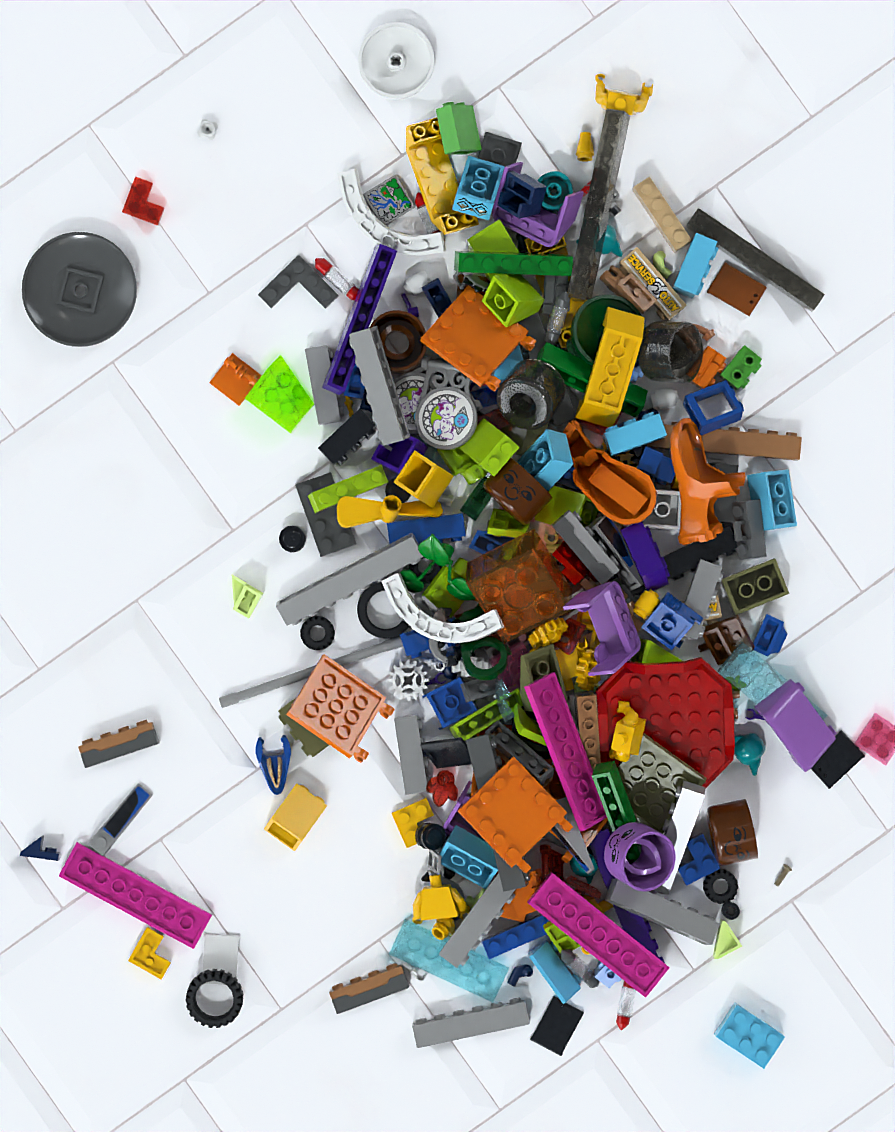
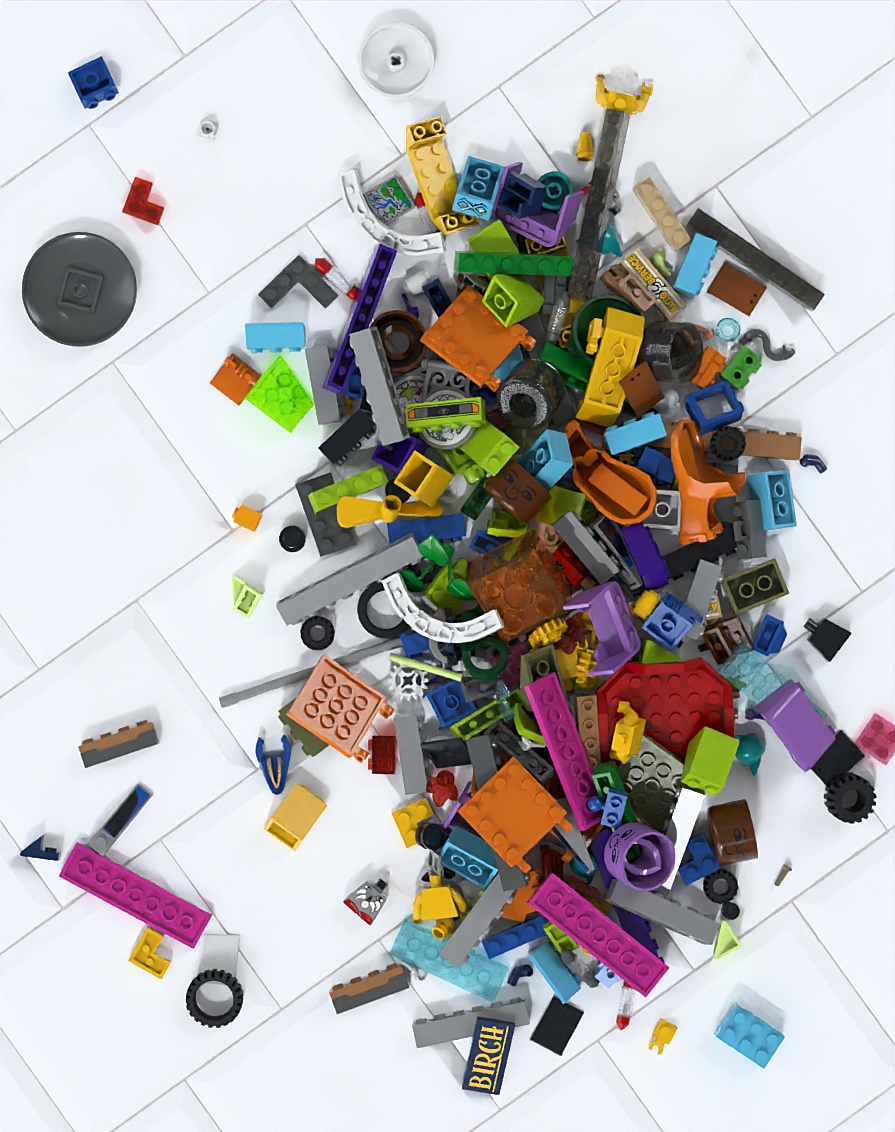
(93, 83): none -> blue plate
(246, 517): none -> light orange brick
(275, 337): none -> medium azure slope
(367, 900): none -> torso
(382, 754): none -> clear red brick
(426, 667): none -> yellowish green bar
(445, 414): none -> lime brick
(458, 128): bright green brick -> none
(488, 1055): none -> dark blue tile
(499, 149): dark grey tile -> none
(527, 744): none -> white hand
(594, 333): none -> yellow plate
(612, 808): none -> blue plate
(641, 389): none -> dark orange container
(663, 1033): none -> yellow plate
(709, 760): none -> lime slope
(728, 322): none -> clear light blue piece
(739, 443): none -> black tyre
(753, 333): none -> dark grey animal
(813, 460): none -> dark blue arm
(826, 637): none -> black torso
(860, 808): none -> black tyre

